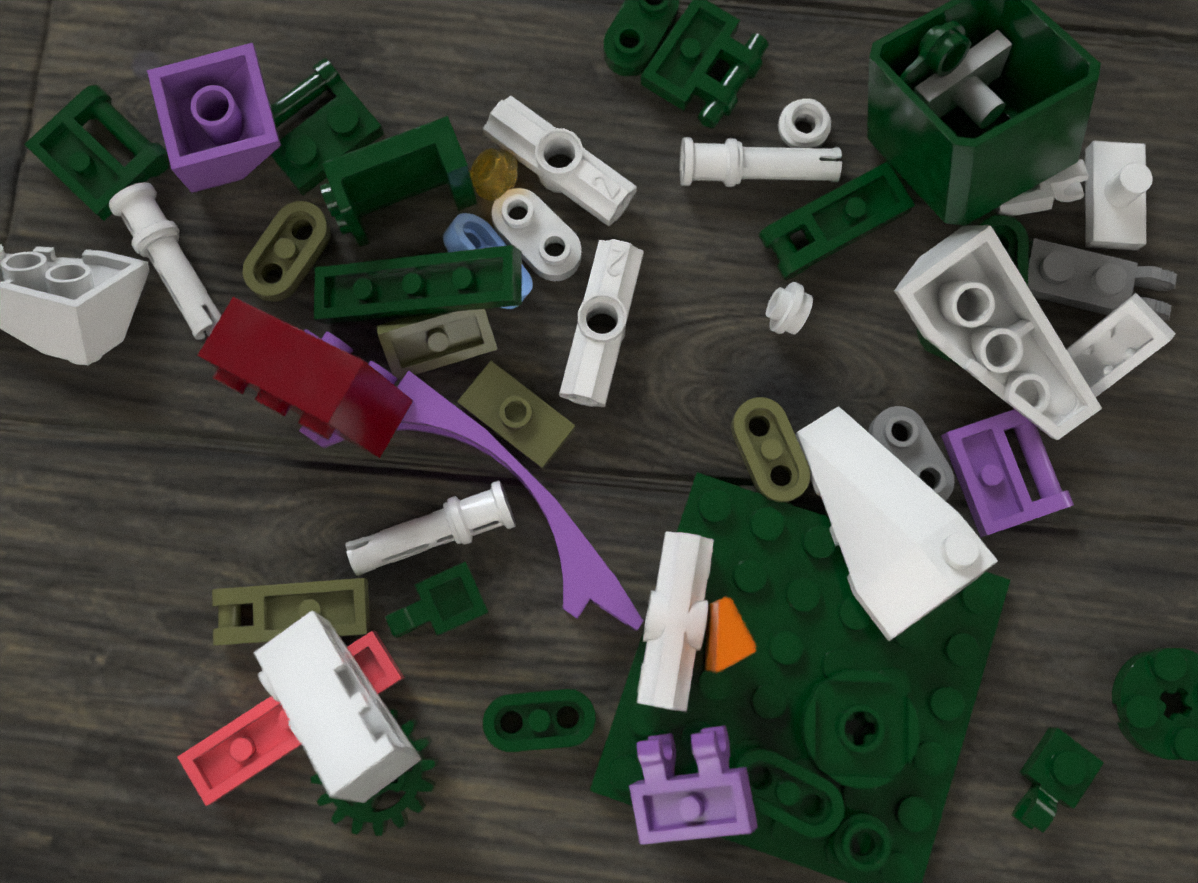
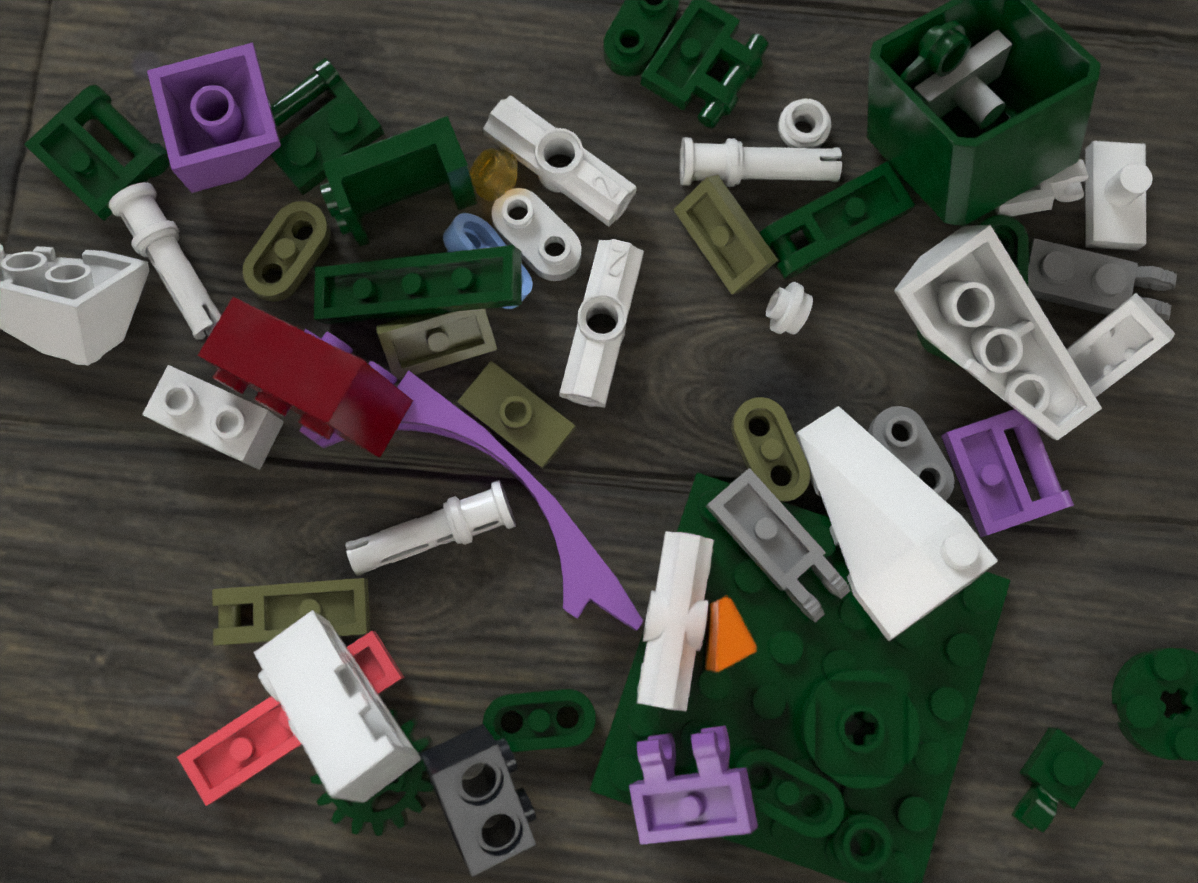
(213, 417): none -> white brick
(446, 602): dark green plate -> none
(473, 801): none -> black brick
(725, 234): none -> olive plate
(775, 541): none -> light grey hinge

